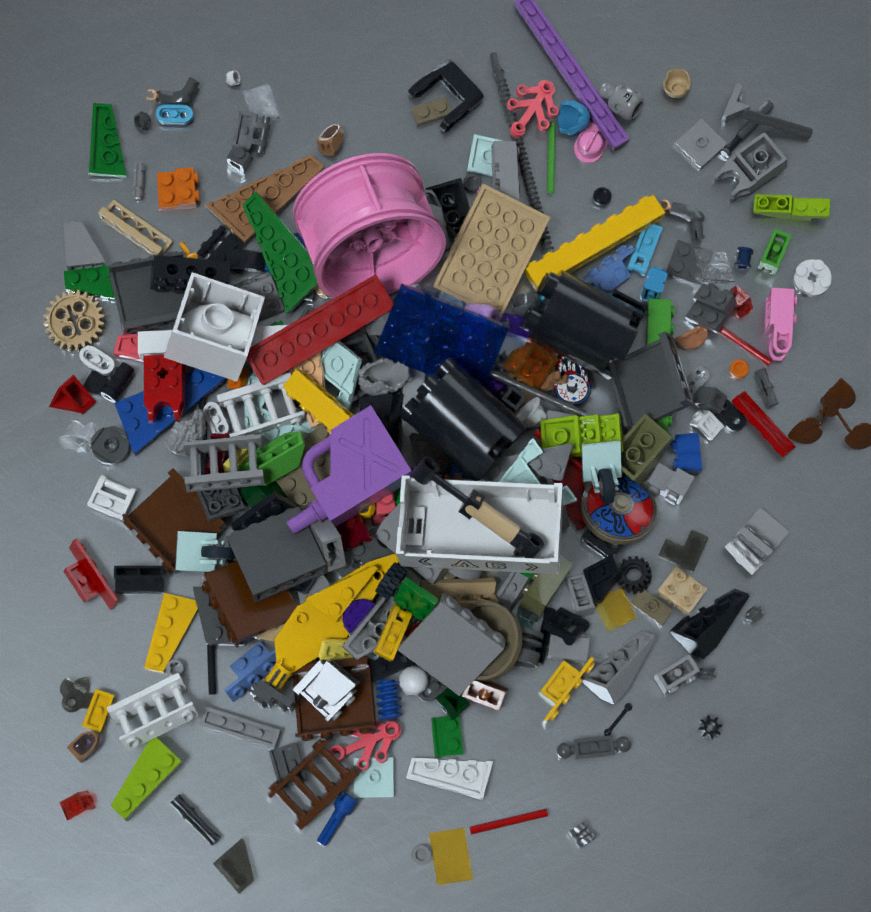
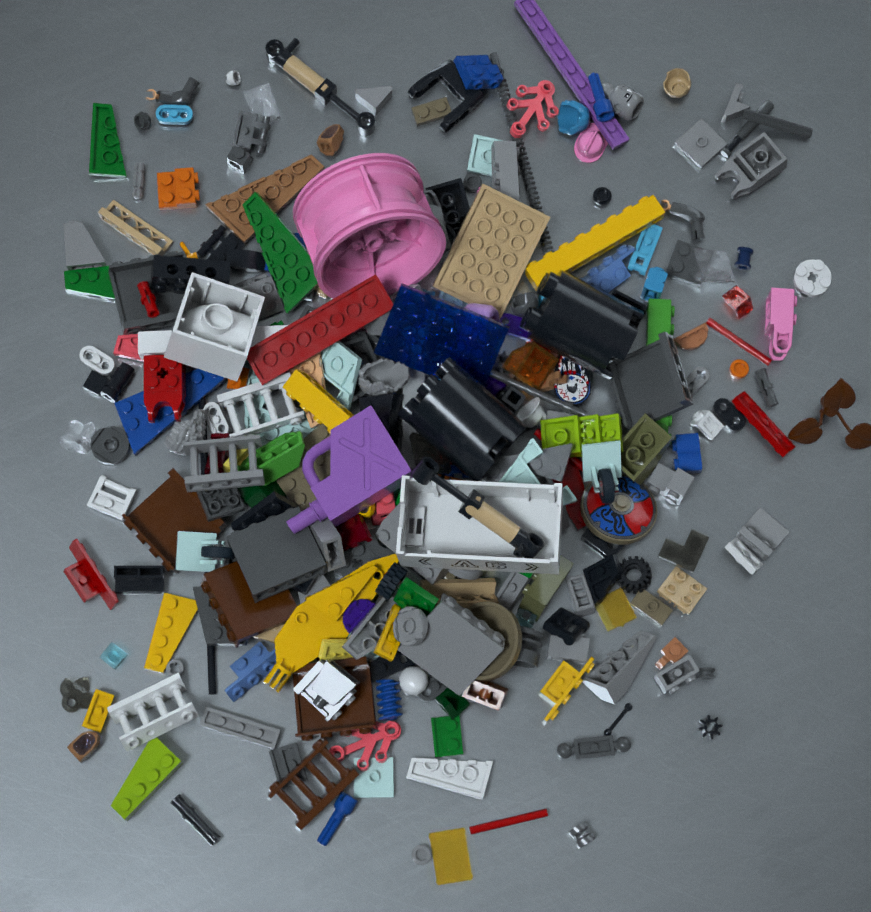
(72, 397): red slope -> none
(77, 804): clear red bracket -> none
(89, 314): tan gear -> none
(113, 656): none -> clear light blue plate
(145, 291): none -> red pin
(236, 866): clear smoke wing -> none
(265, 695): dark grey plate -> none
(322, 88): none -> black piece
(374, 98): none -> light grey slope
(410, 626): none -> light grey tile
(478, 72): none -> blue plate
(542, 651): black axle -> none
(551, 158): bright green bar -> none
(602, 106): none -> blue piece
(672, 652): none -> nougat plate
(707, 628): black wedge -> none
(709, 399): dark grey brick -> none
(711, 307): dark grey plate -> none
(754, 614): dark grey plate -> none
(774, 251): bright green brick -> none
(792, 208): lime slope -> none

